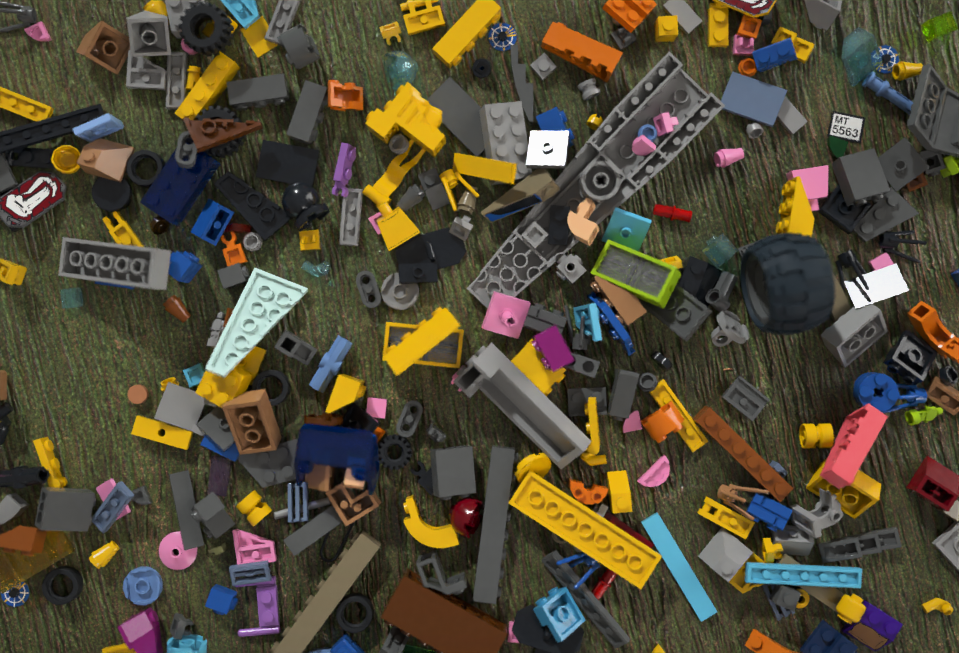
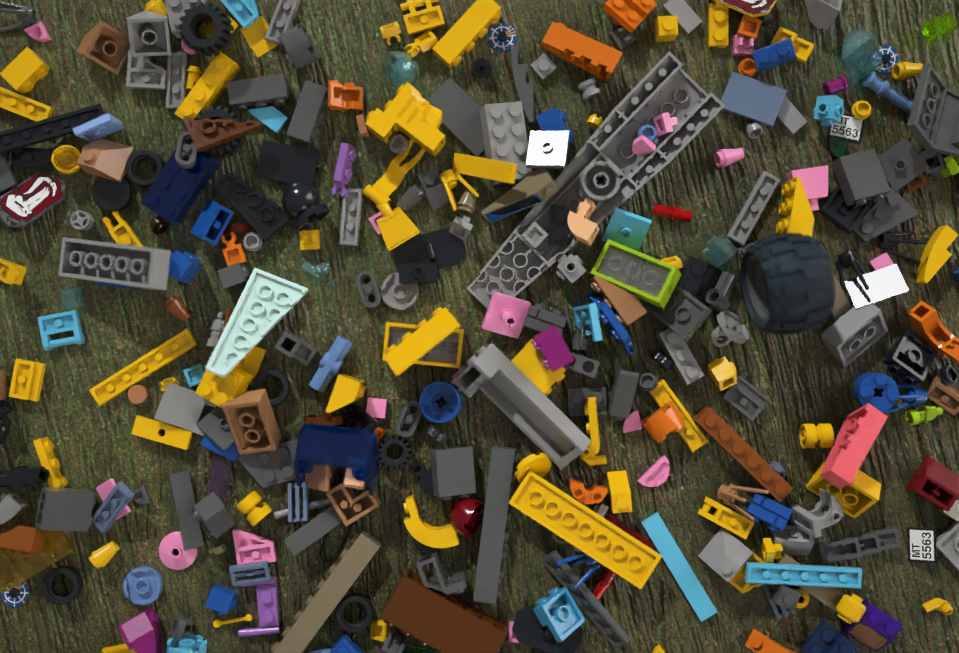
(25, 71): none -> yellow brick
(27, 380): none -> yellow plate
(60, 323): none -> medium azure plate
(78, 218): none -> light grey wheel
(143, 367): none -> yellow tile
(217, 623): none -> yellow hinge
(270, 117): none -> medium azure tile
(362, 126): none -> nougat tile
(379, 630): none -> yellow slope
(422, 43): none -> yellow plate
(433, 410): none -> blue wheel
(679, 356): none -> light grey brick
(722, 373): none -> yellow brick
(753, 208): none -> light grey tile
(828, 109): none -> medium azure brick
(835, 86): none -> magenta bush
(861, 110): none -> yellow plate
(921, 545): none -> sticker
(935, 253): none -> yellow slope

